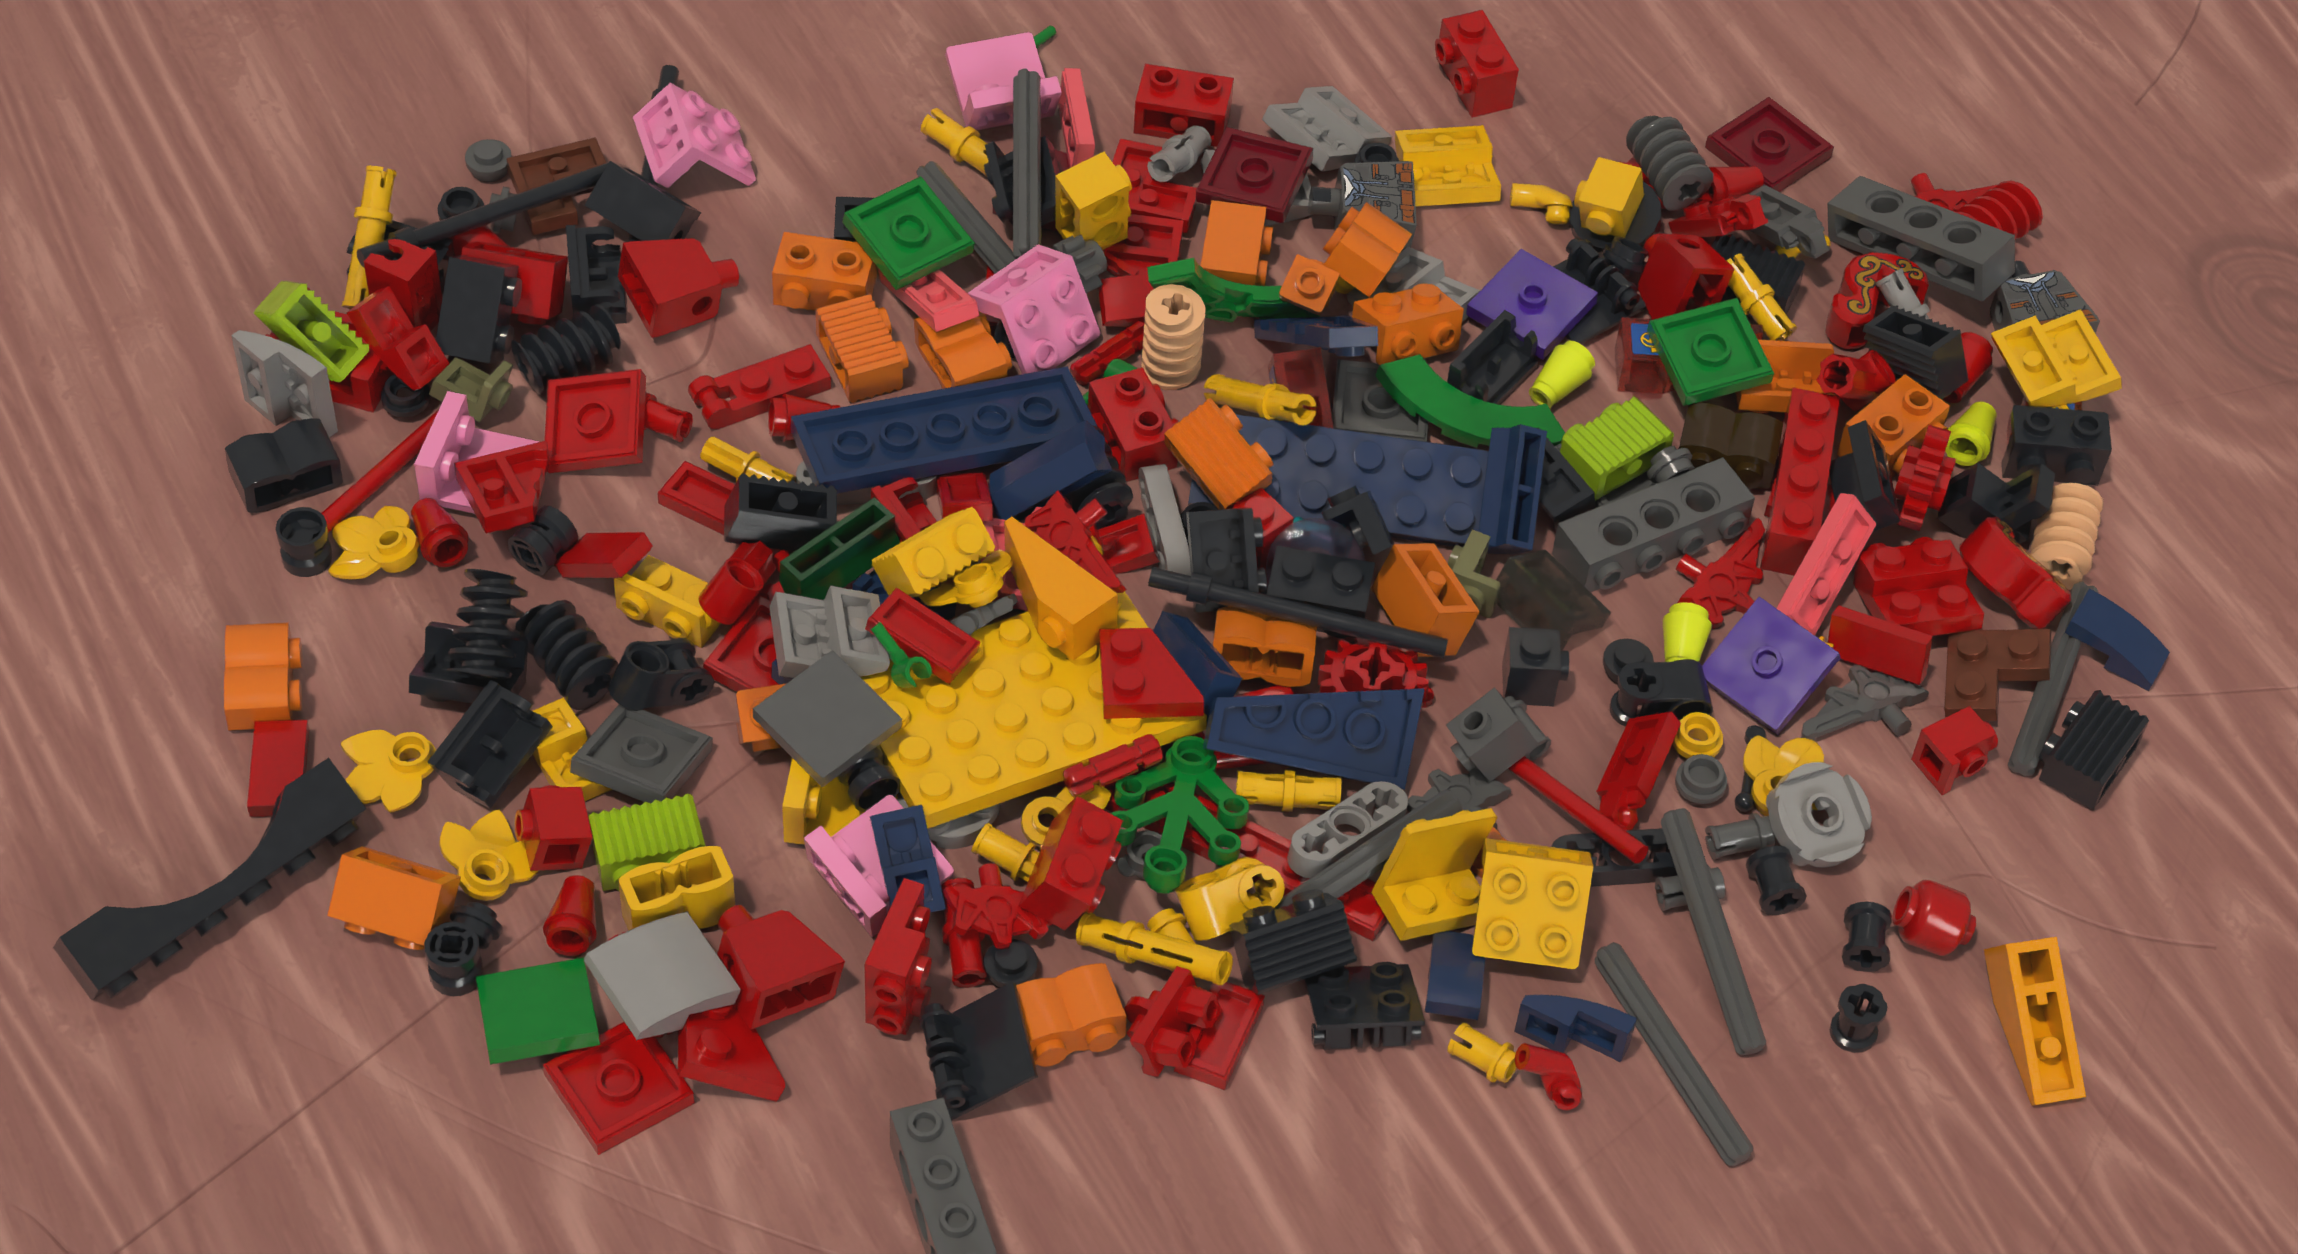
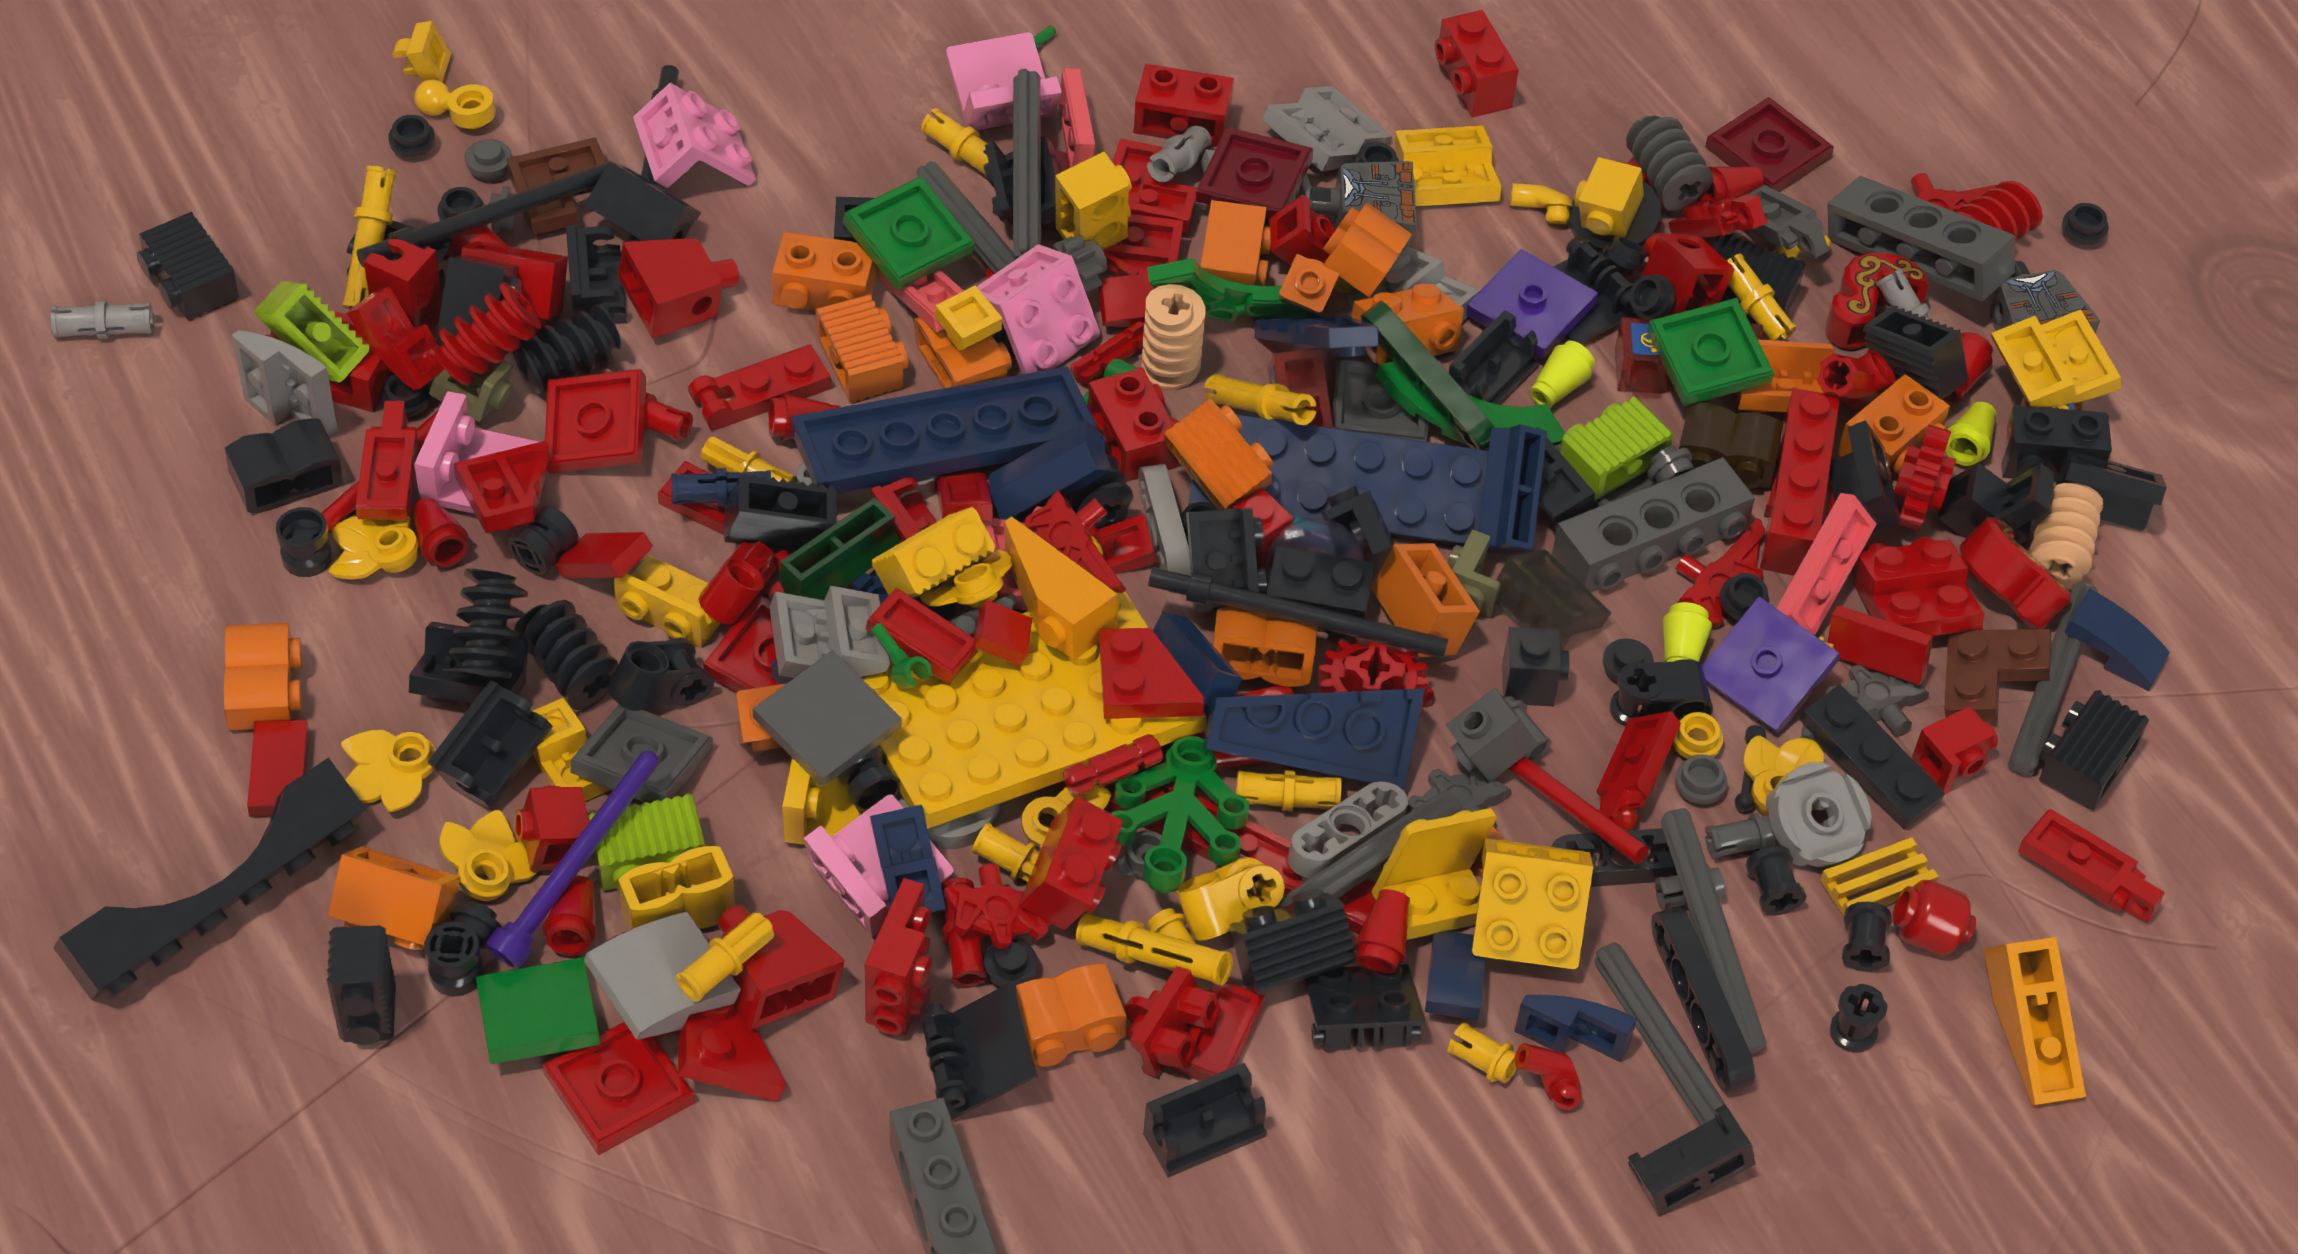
(102, 320): none -> light grey pin
(188, 266): none -> black brick
(361, 984): none -> black brick
(387, 467): none -> red hinge
(411, 136): none -> black plate
(425, 51): none -> yellow tile
(468, 105): none -> yellow plate
(487, 335): none -> red piece
(513, 941): none -> dark purple piece
(707, 486): none -> dark blue pin
(725, 956): none -> yellow axle
(968, 318): none -> yellow tile
(1003, 632): none -> red tile
(1204, 1120): none -> black hinge
(1300, 232): none -> red brick
(1384, 933): none -> red cone
(1430, 377): none -> dark green beam
(1652, 296): none -> black plate
(1693, 1162): none -> black hinge
(1703, 999): none -> black beam
(1740, 593): none -> black plate
(1872, 756): none -> black plate
(1874, 871): none -> yellow tile
(2085, 224): none -> black plate
(2091, 865): none -> red hinge
(2125, 490): none -> black panel

